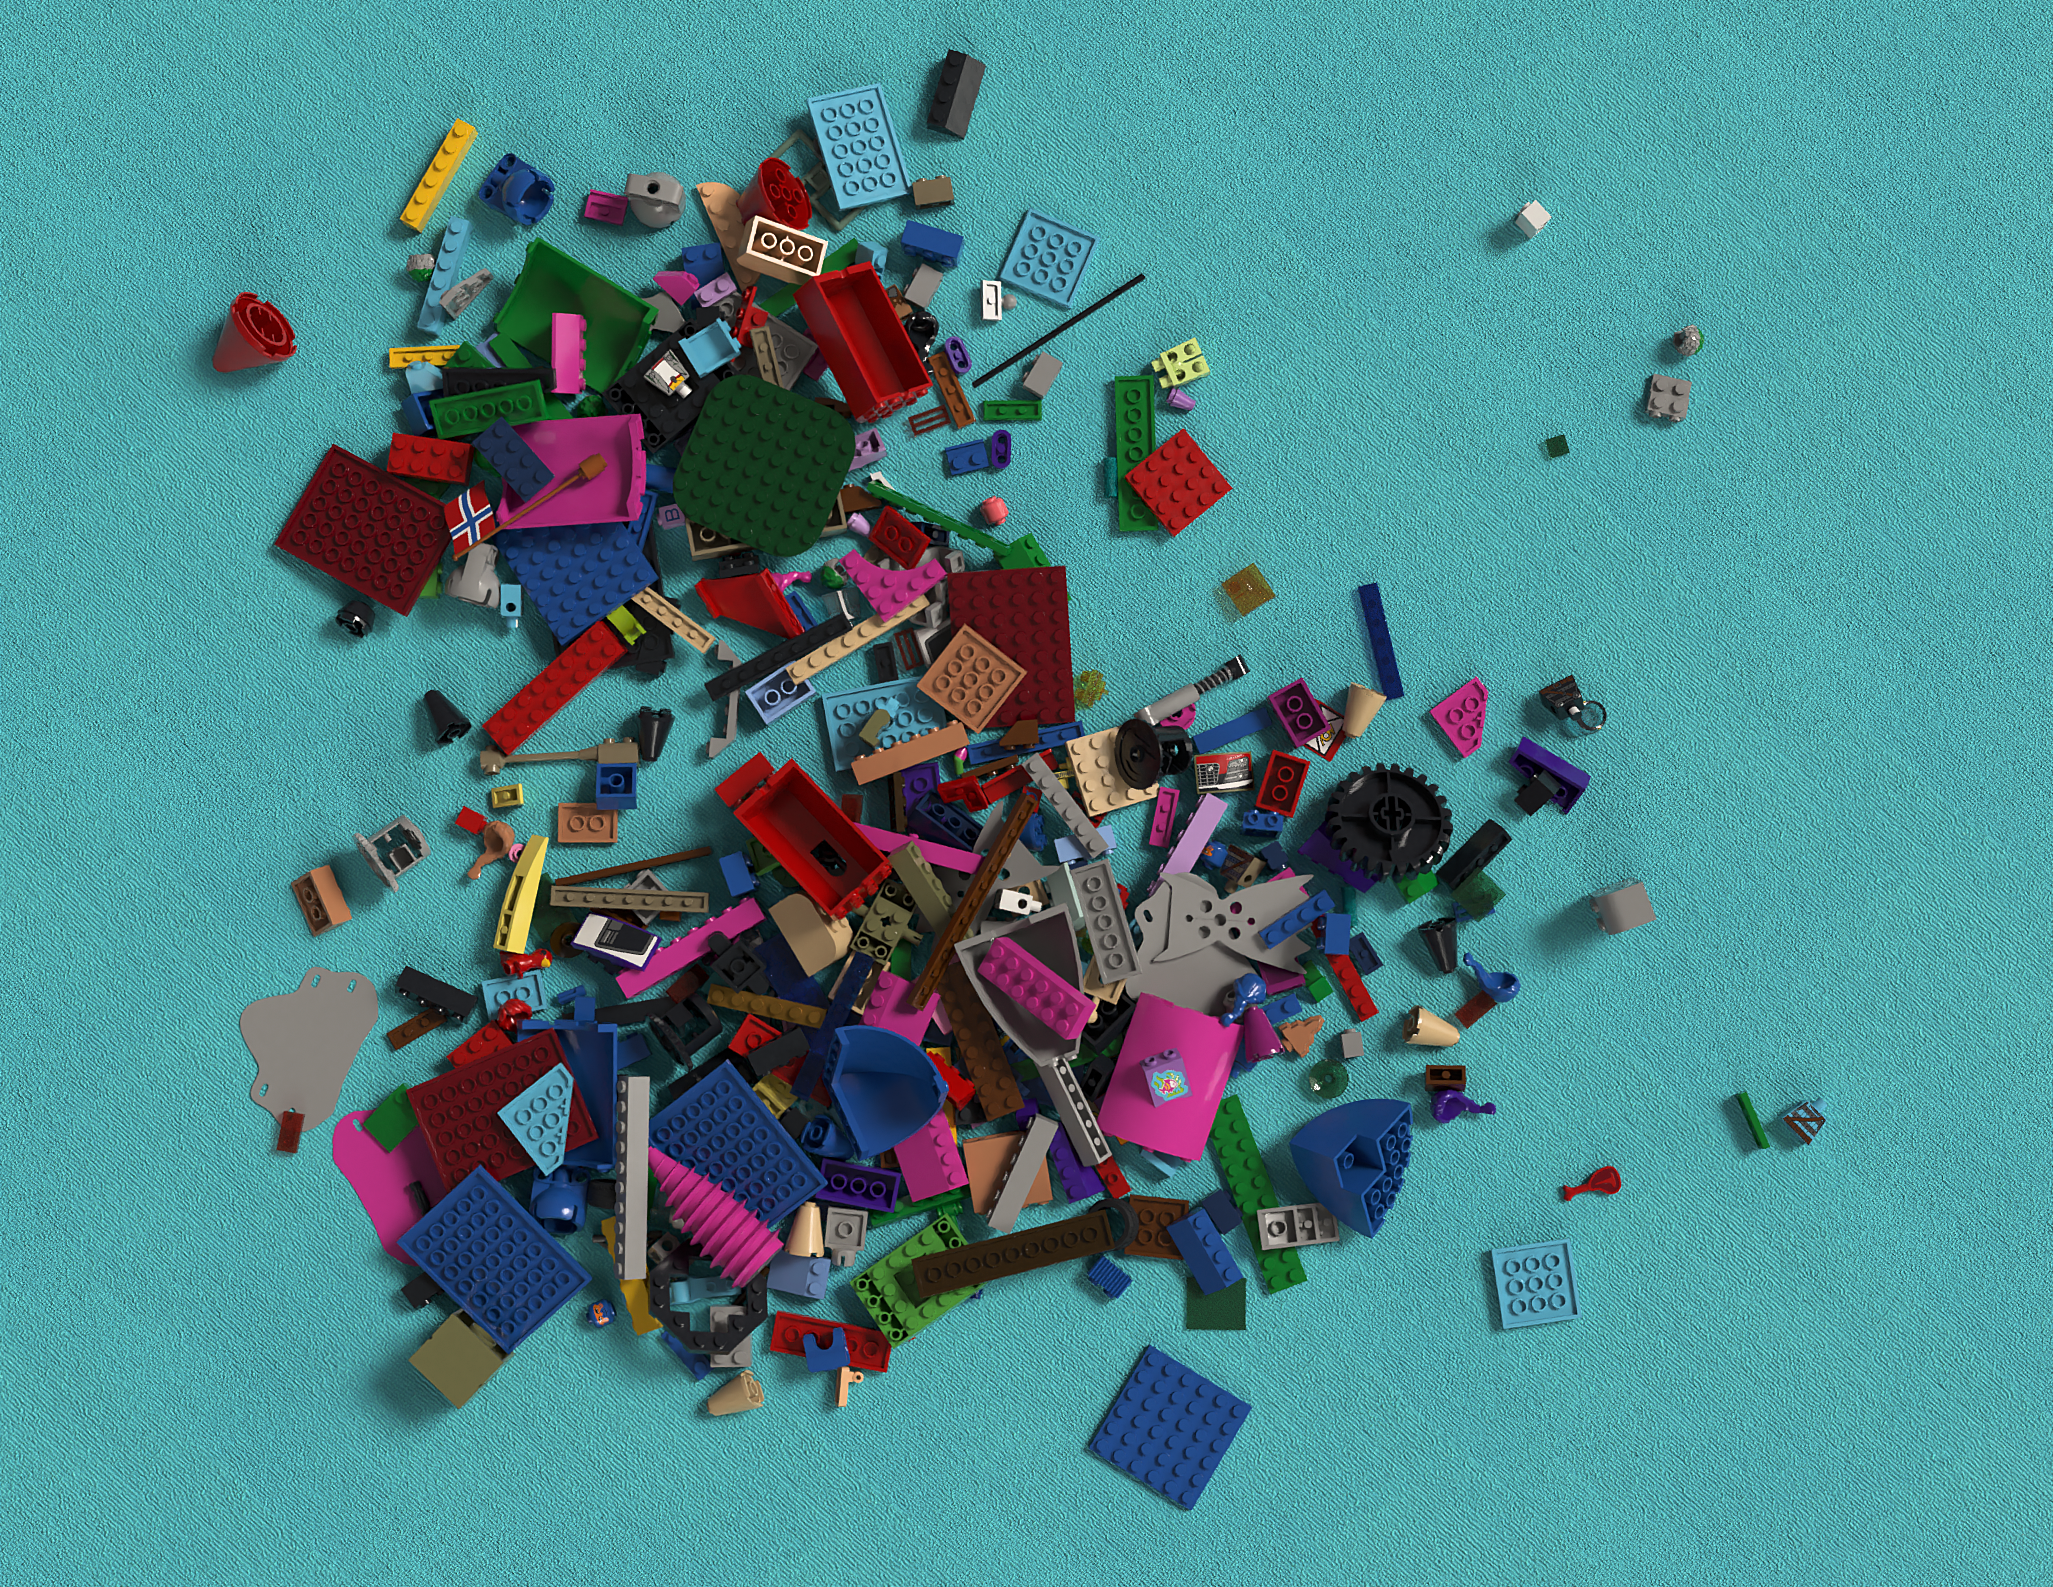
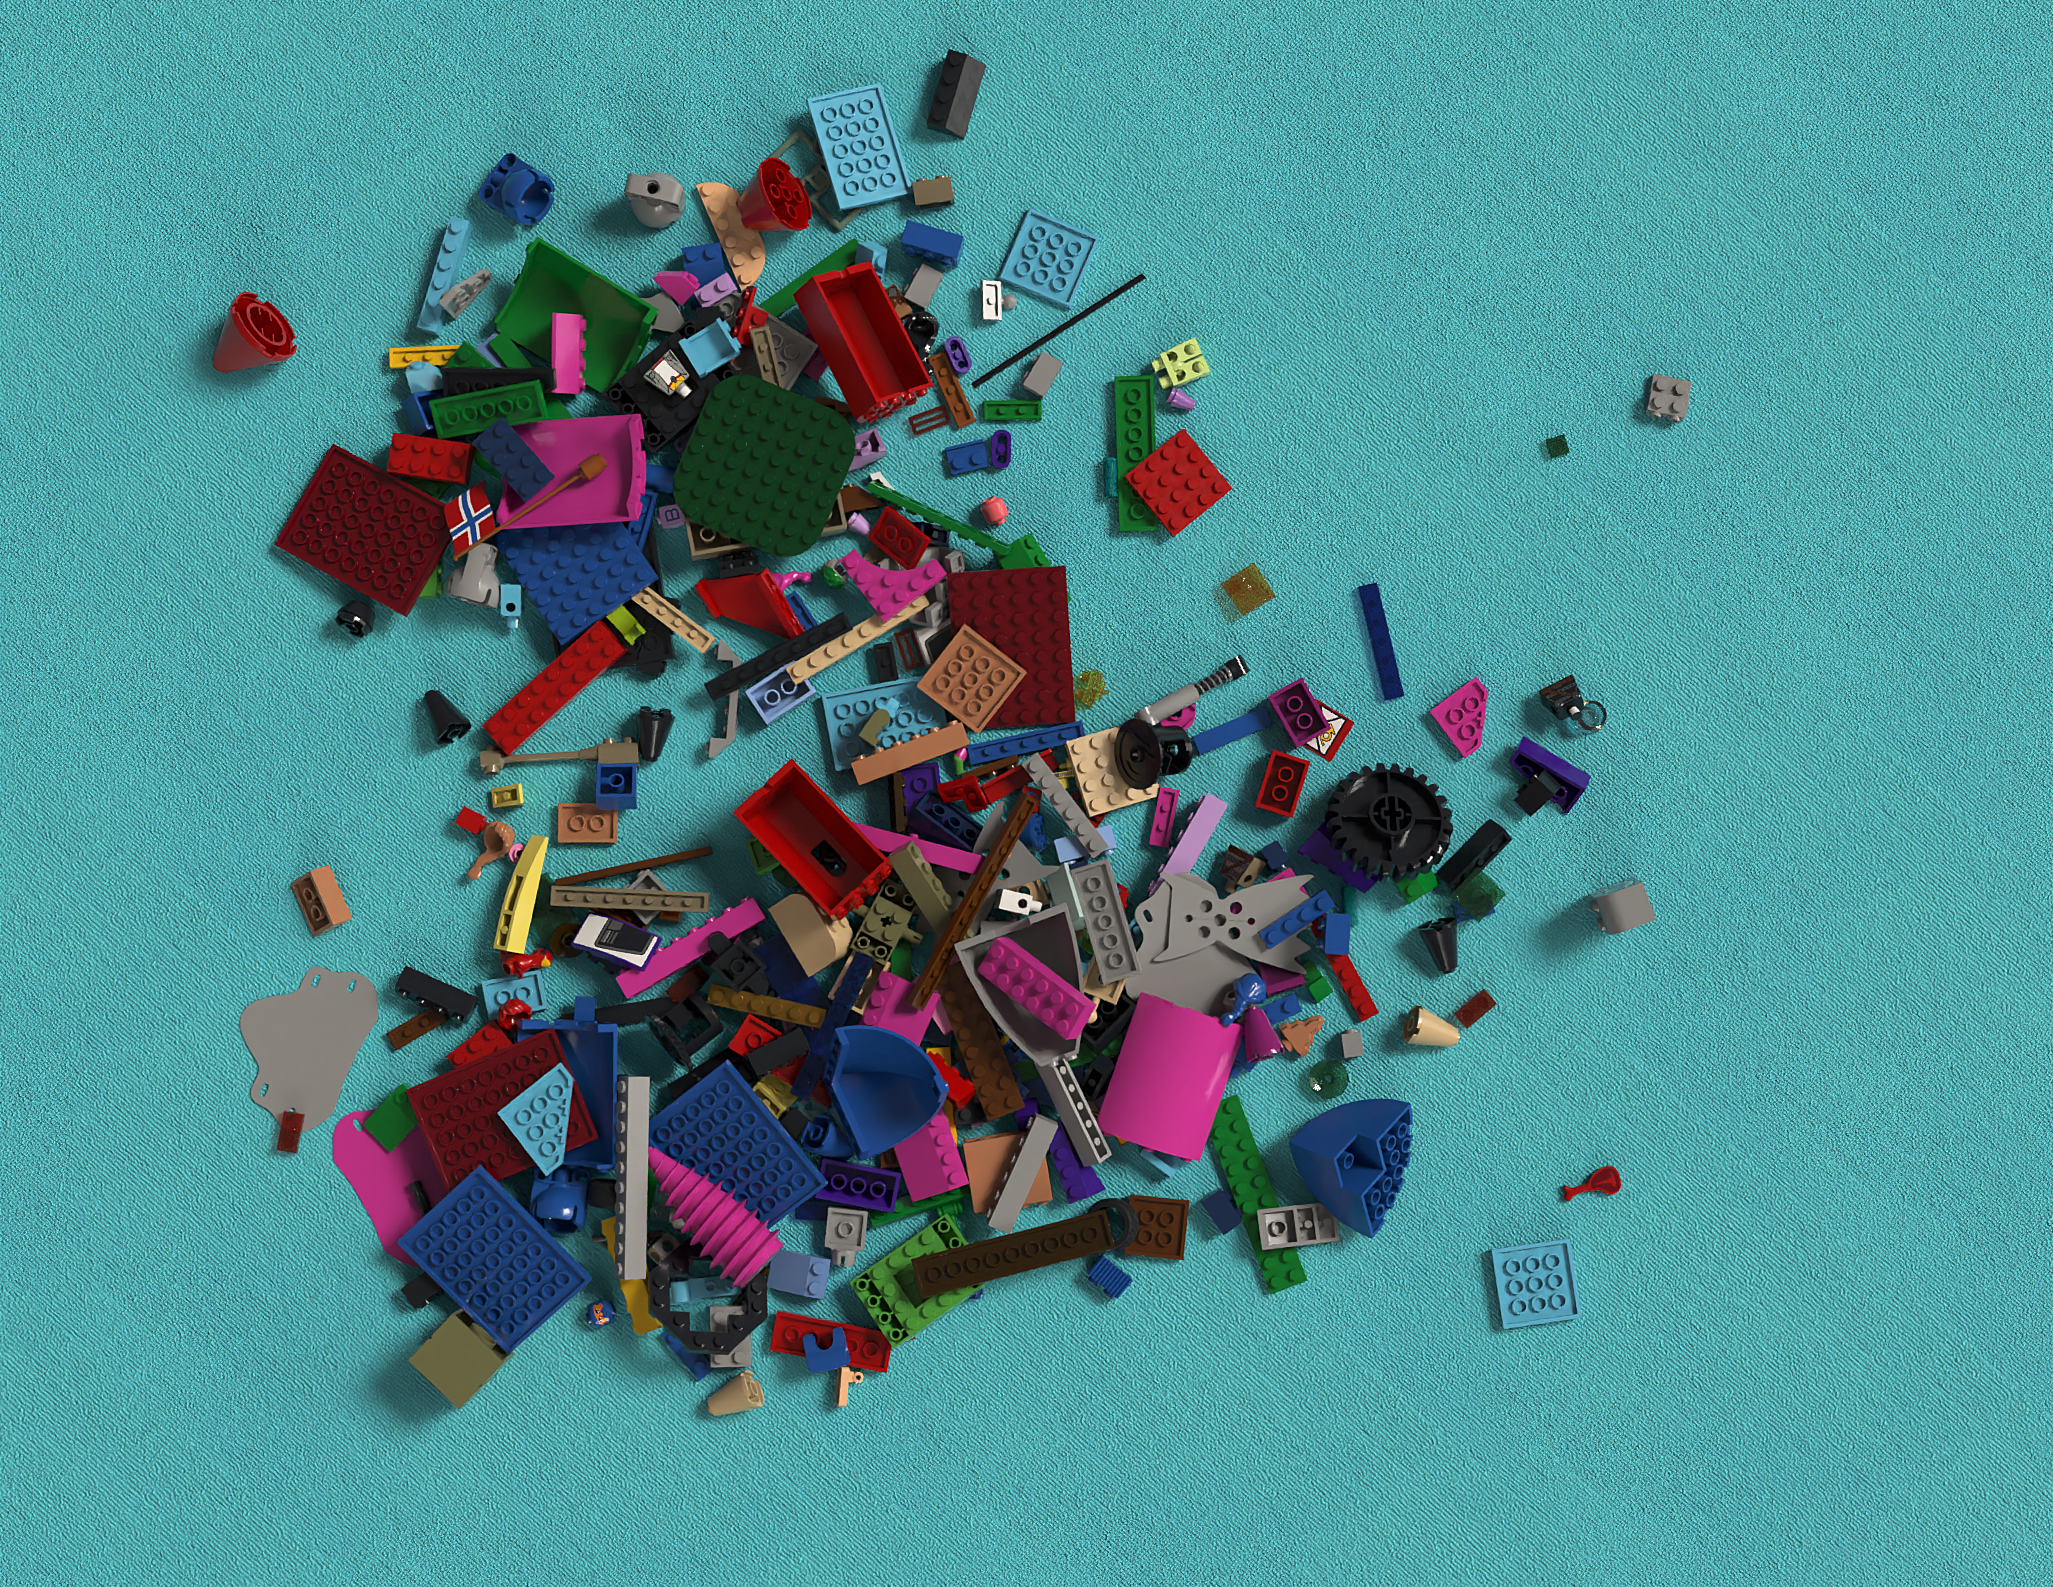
(400, 856): light grey piece -> none
(421, 267): light grey piece -> none
(439, 175): yellow brick -> none
(569, 995): blue piece -> none
(591, 407): green piece -> none
(606, 207): dark pink plate -> none
(632, 1050): blue brick -> none
(739, 874): blue brick -> none
(745, 781): red brick -> none
(781, 251): light nougat brick -> none
(806, 1232): tan cone -> none
(844, 600): clear light blue torso -> none
(852, 807): clear red plate -> none
(1023, 734): reddish brown slope -> none
(1113, 1177): red plate -> none
(1166, 1076): panel -> none
(1170, 1427): blue plate -> none
(1204, 1251): blue slope -> none
(1213, 854): blue head -> none
(1217, 1310): clear green piece -> none
(1223, 772): slope -> none
(1261, 825): blue plate -> none
(1361, 709): tan cone -> none
(1364, 953): dark blue plate -> none
(1445, 1077): reddish brown brick -> none
(1449, 1103): dark purple hair -> none
(1499, 985): blue hair -> none
(1532, 218): white brick -> none
(1688, 341): light grey piece -> none
(1752, 1120): green tile -> none
(1805, 1119): torso -> none

